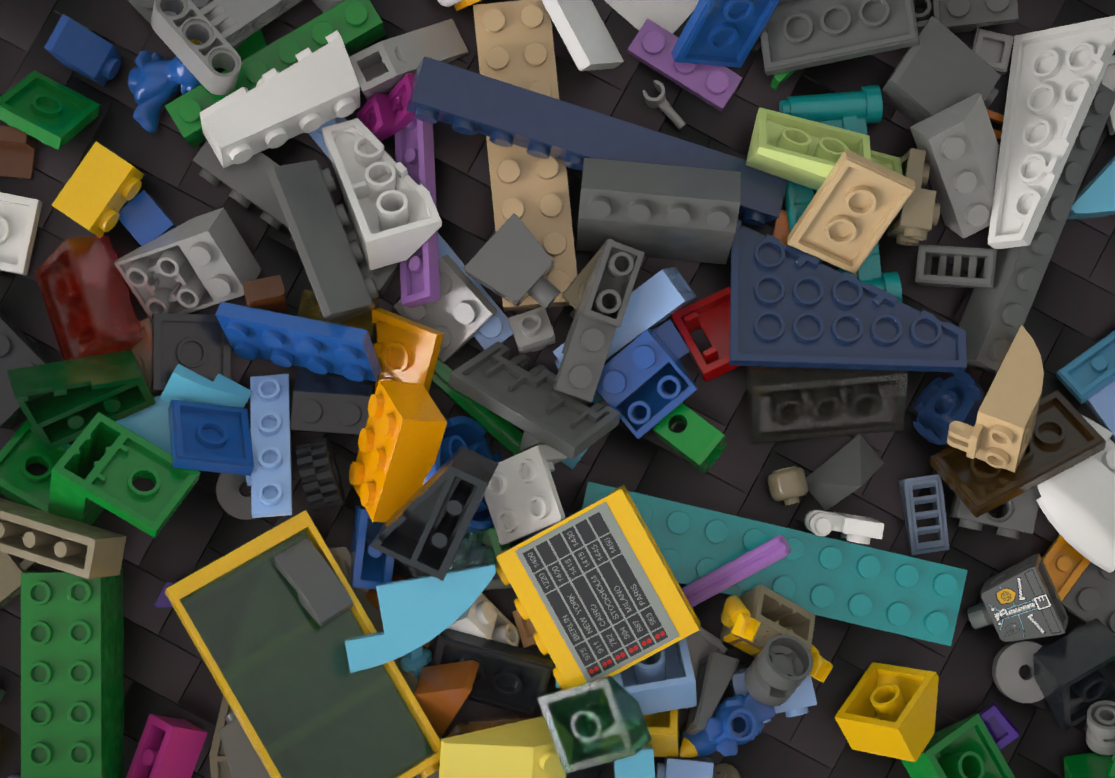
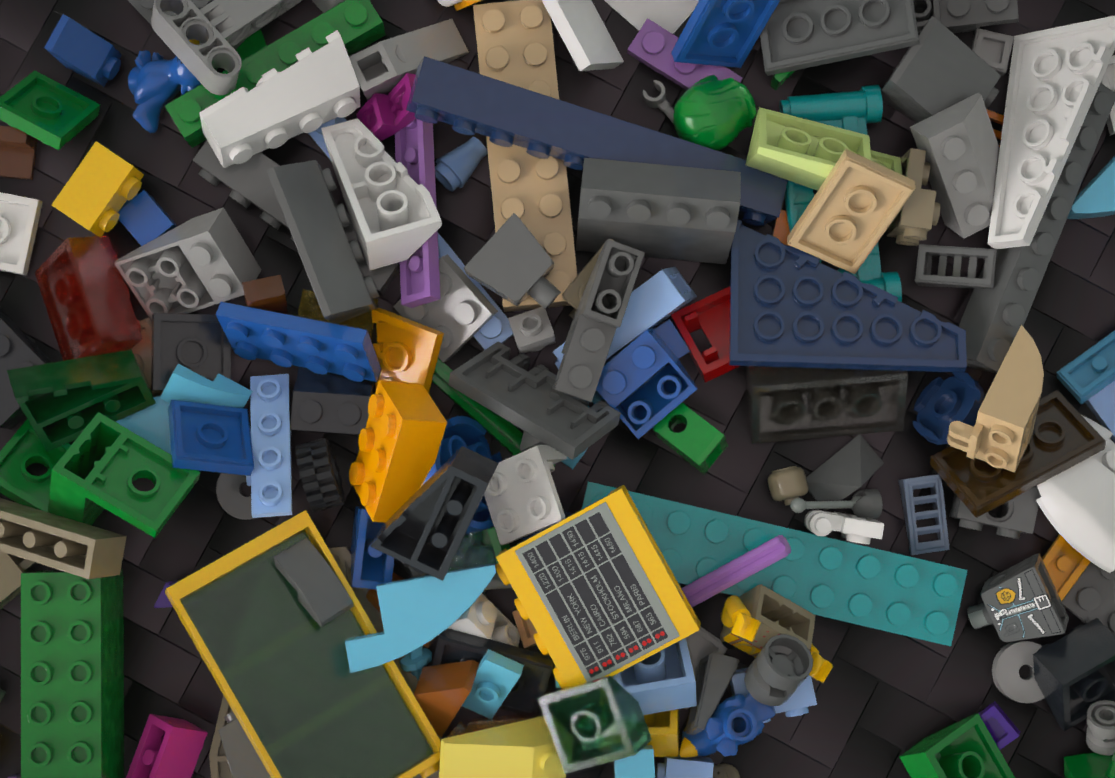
(459, 164): none -> medium blue cone
(492, 683): none -> medium azure plate
(714, 112): none -> green hair
(864, 503): none -> hinge
(891, 711): yellow slope -> none

